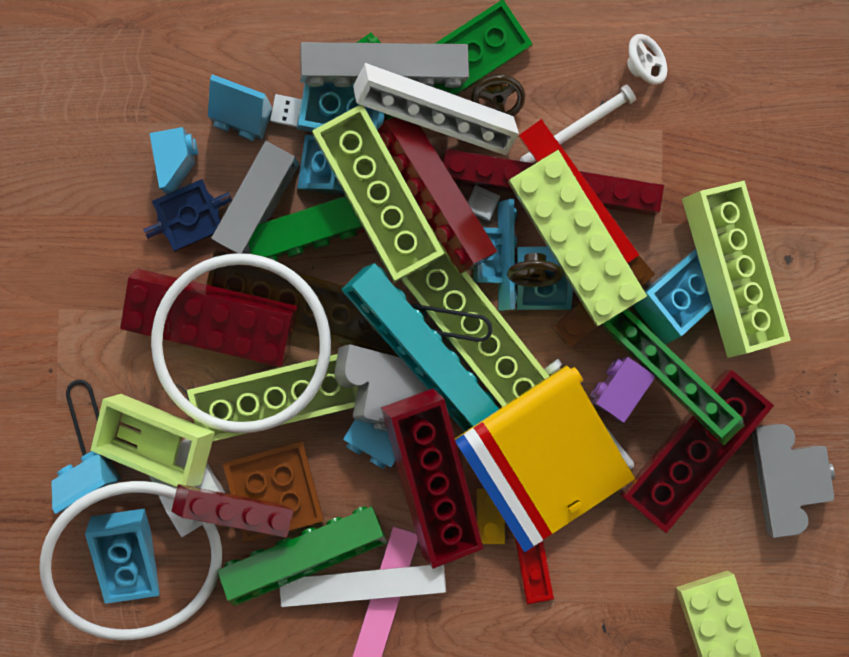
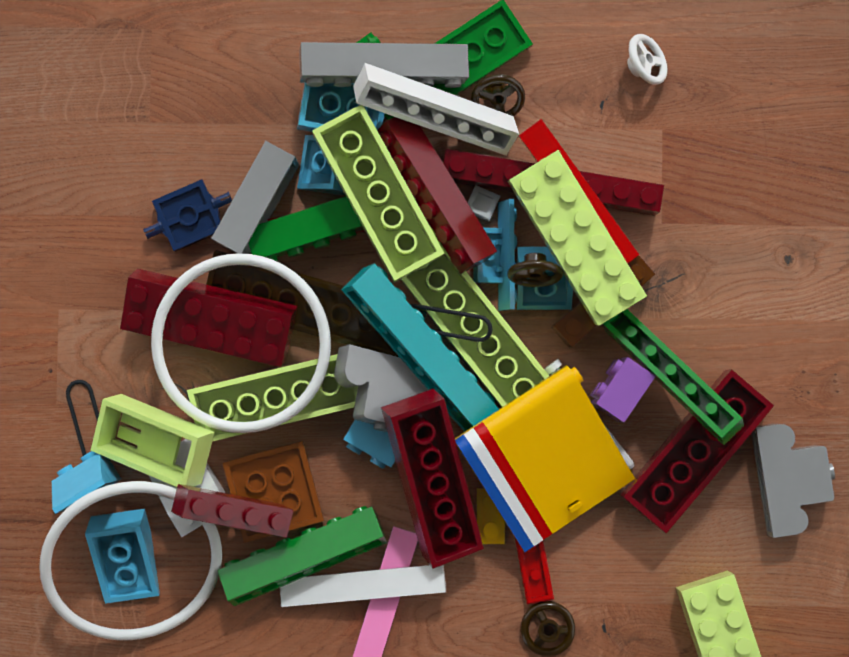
(173, 157): medium azure slope -> none
(238, 108): medium azure slope -> none
(286, 110): white tile -> none
(568, 630): none -> dark brown piece
(625, 96): white bar -> none
(676, 300): medium azure slope -> none
(736, 269): yellowish green brick -> none

